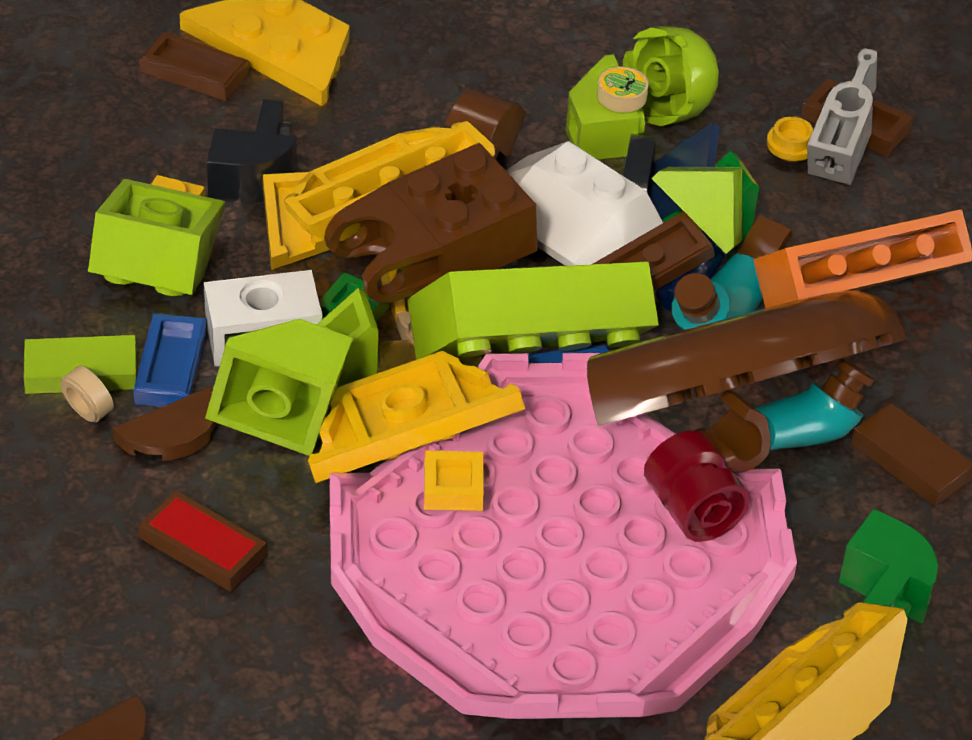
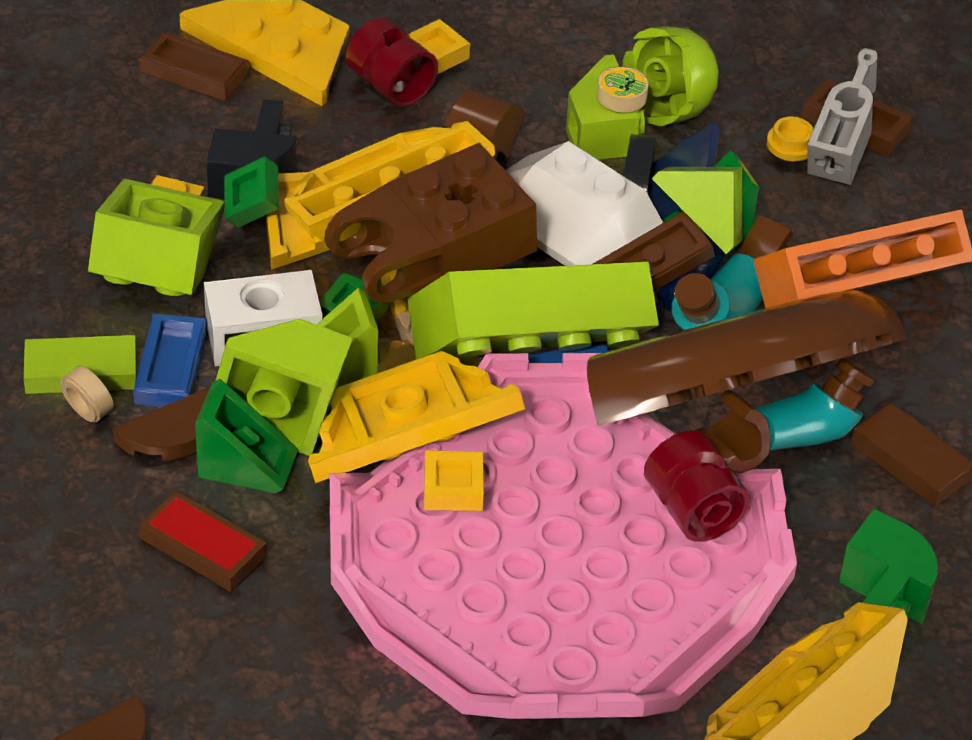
(240, 444): none -> green slope
(251, 192): none -> green plate
(392, 62): none -> dark red wheel
(443, 43): none -> yellow plate

